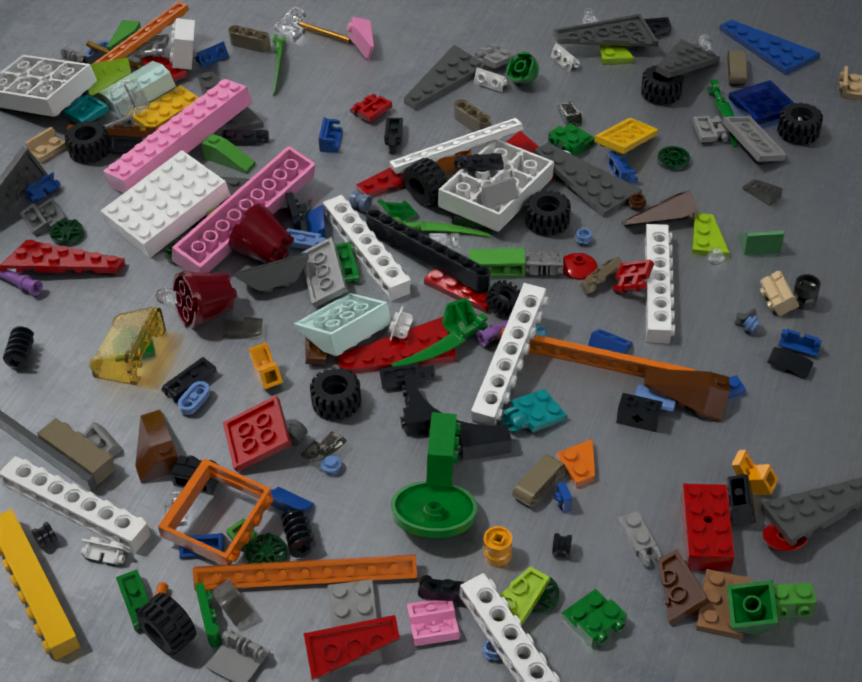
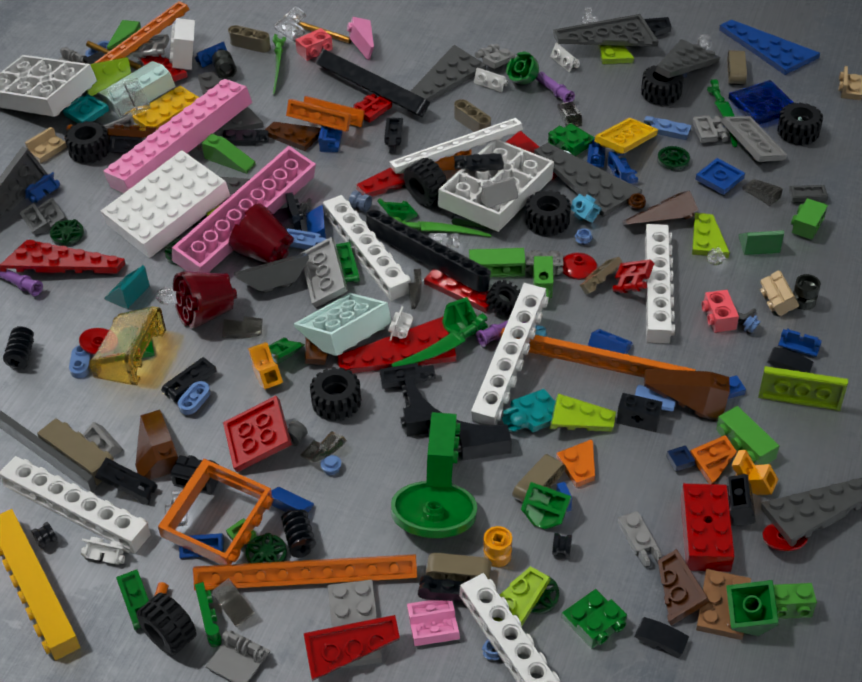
(79, 362): none -> medium blue plate
(92, 339): none -> red dish
(126, 480): none -> black plate
(129, 288): none -> teal slope
(224, 64): none -> pearl dark grey wheel
(284, 349): none -> green slope
(294, 135): none -> reddish brown wing
(311, 44): none -> coral brick
(325, 113): none -> orange fence
(372, 82): none -> black beam
(415, 289): none -> clear smoke slope
(457, 567): none -> dark tan beam
(540, 265): none -> bright green torso
(545, 506): none -> green slope
(558, 90): none -> medium lavender pin
(579, 414): none -> lime wing
(585, 208): none -> medium azure brick
(596, 154): none -> blue hinge
(659, 634): none -> black slope
(669, 128): none -> medium blue hinge
(680, 458): none -> dark blue plate
(713, 457): none -> orange wing
(720, 176): none -> blue plate
(720, 311): none -> coral brick
(747, 436): none -> bright green brick
(802, 388): none -> lime tile
(809, 218): none -> bright green brick
(812, 192): none -> dark grey plate

